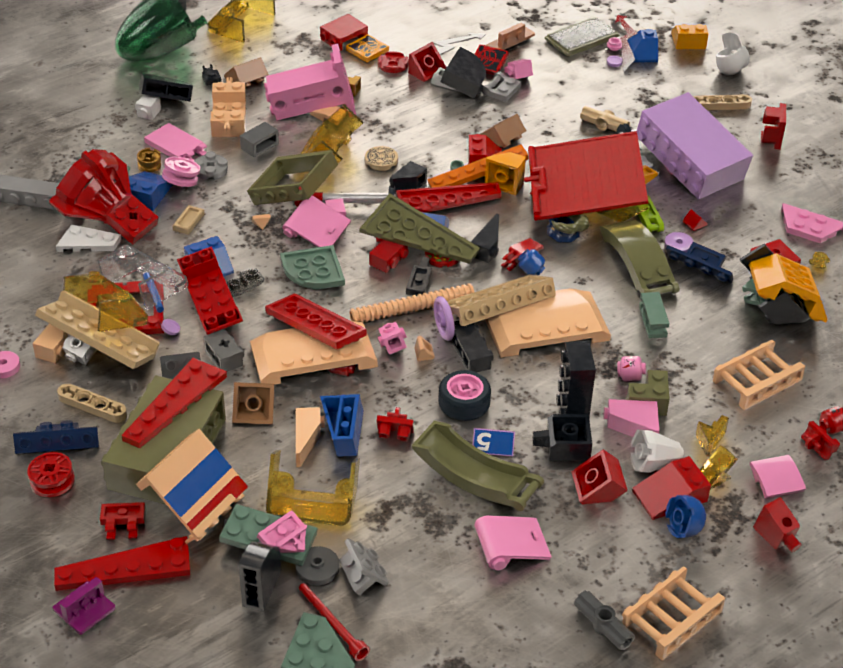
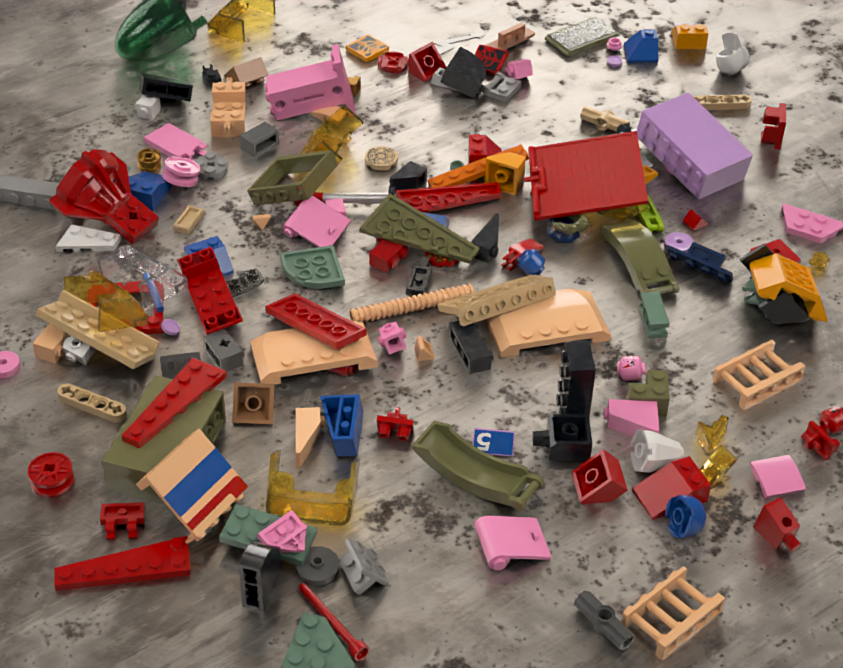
(56, 437): dark blue bracket -> none
(85, 606): magenta bracket -> none
(342, 30): panel -> none
(444, 318): lavender plate -> none
(464, 395): black wheel -> none
(506, 131): medium nougat slope -> none
(627, 55): sticker -> none

